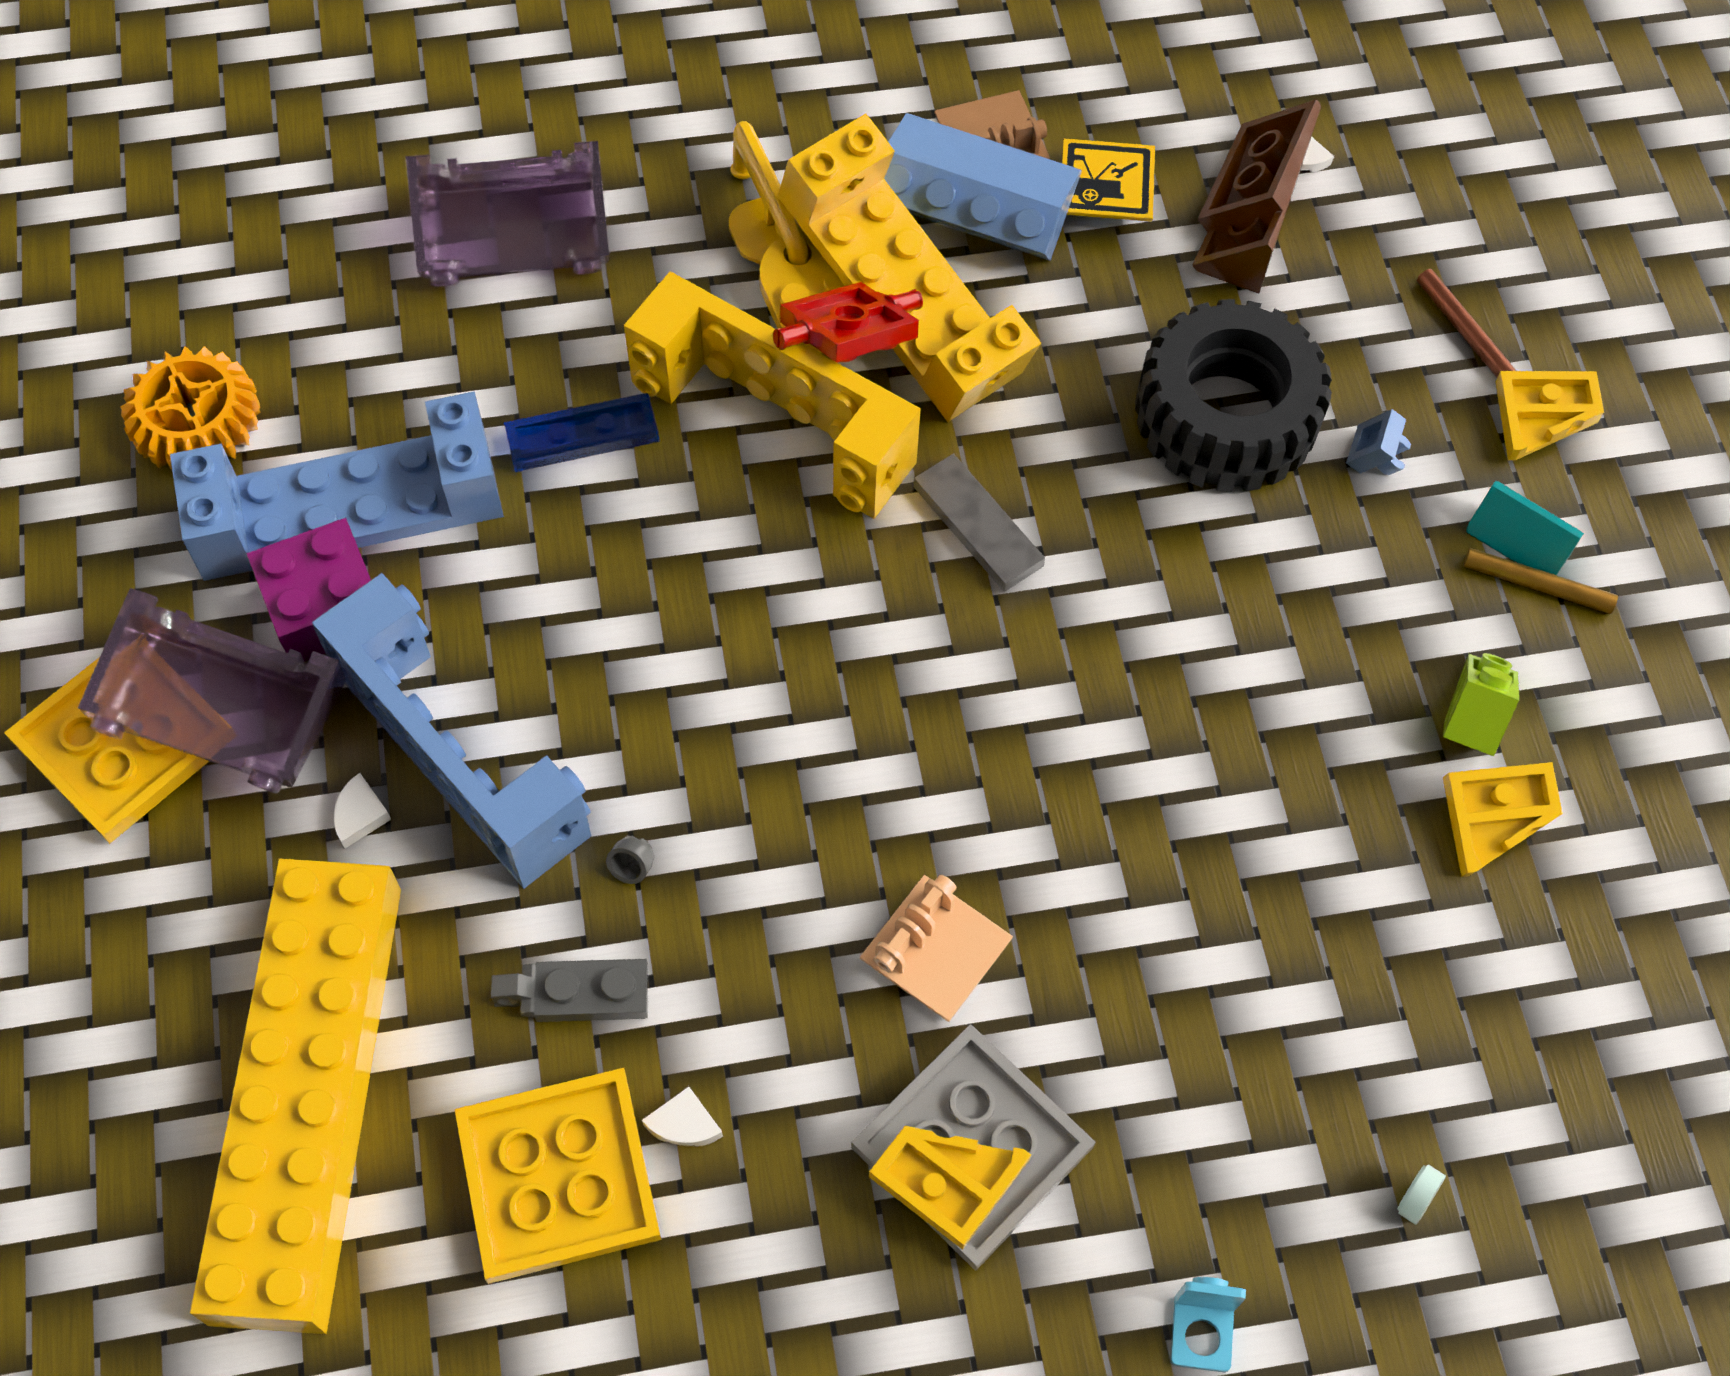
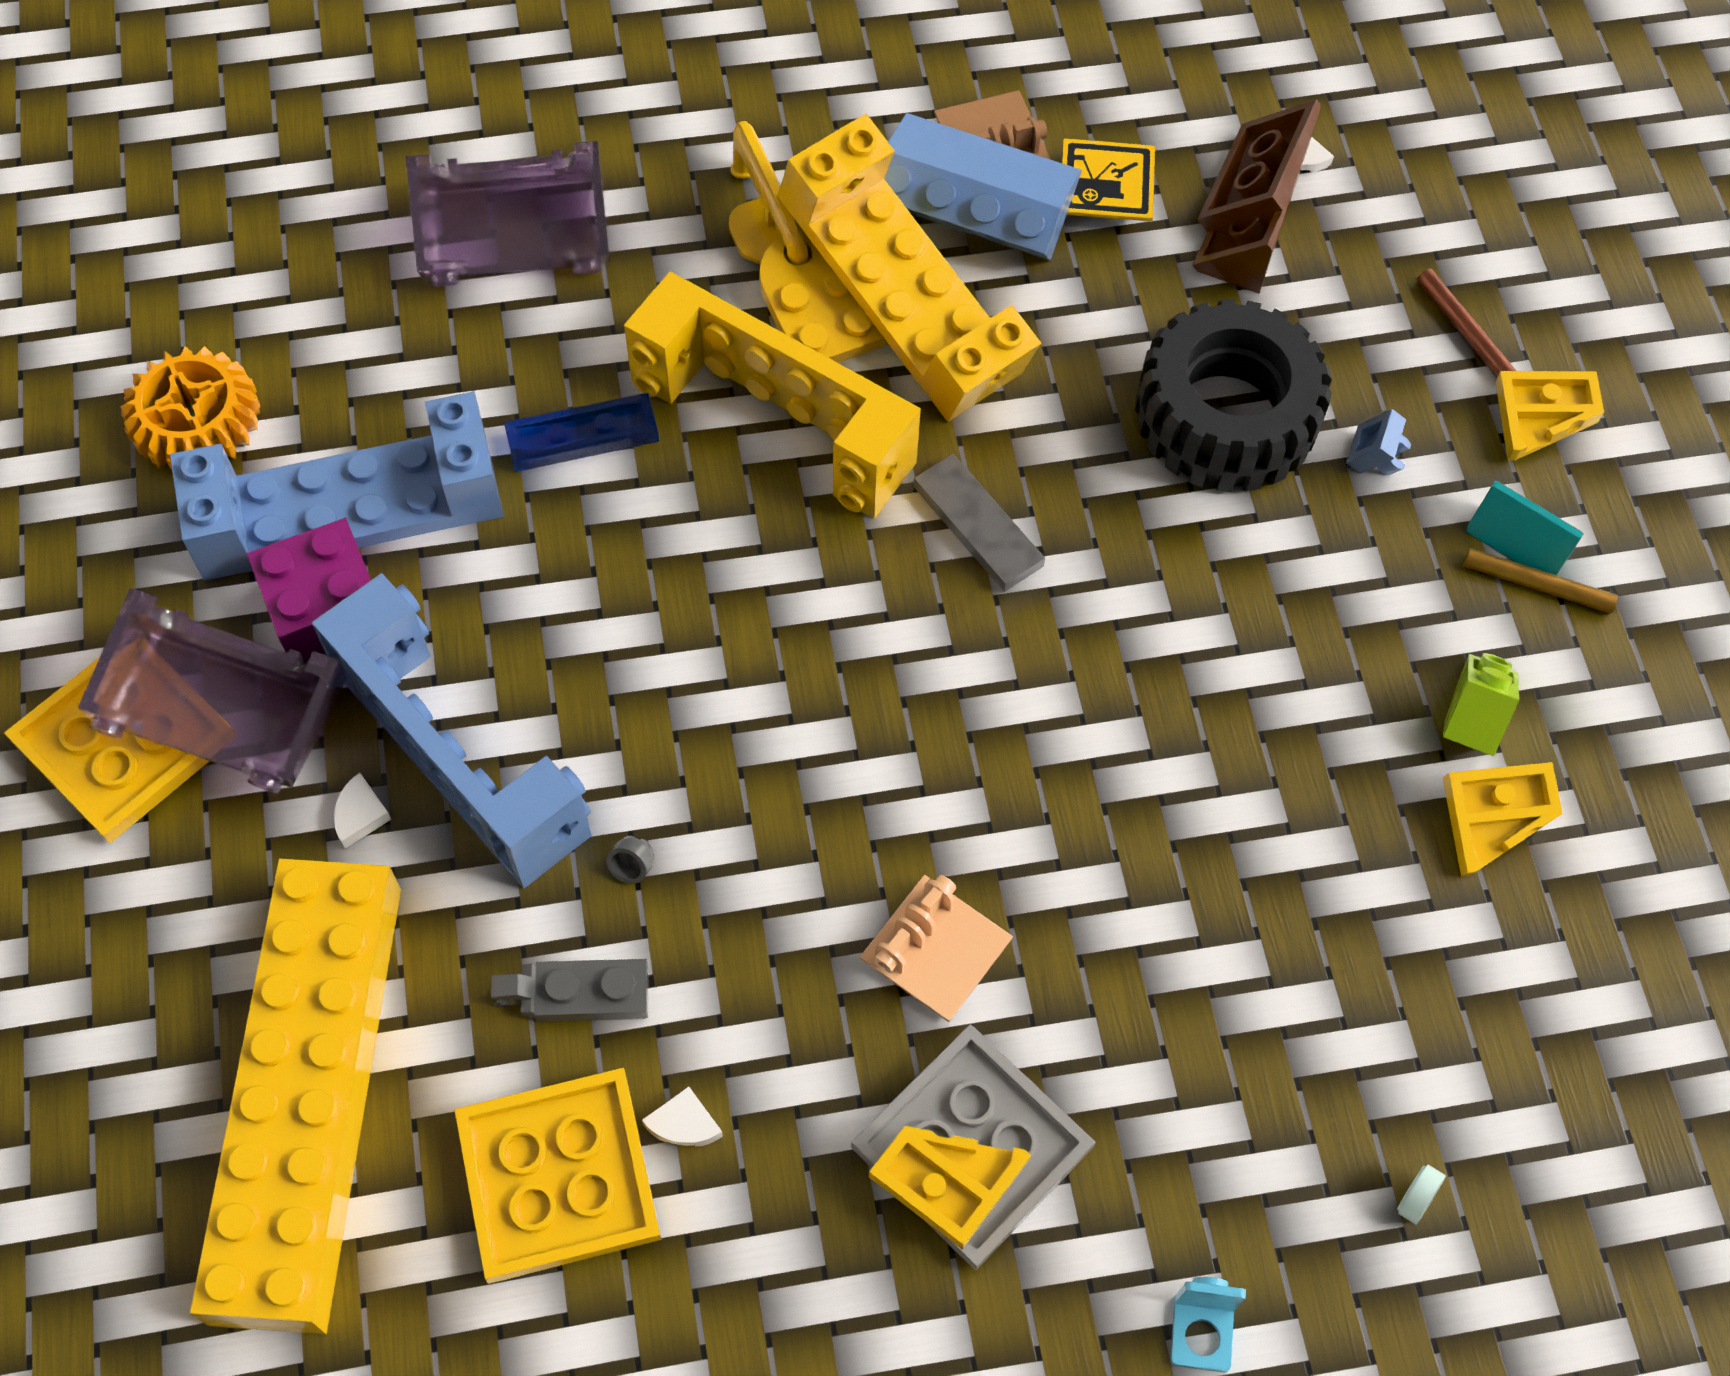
(849, 321): red plate -> none

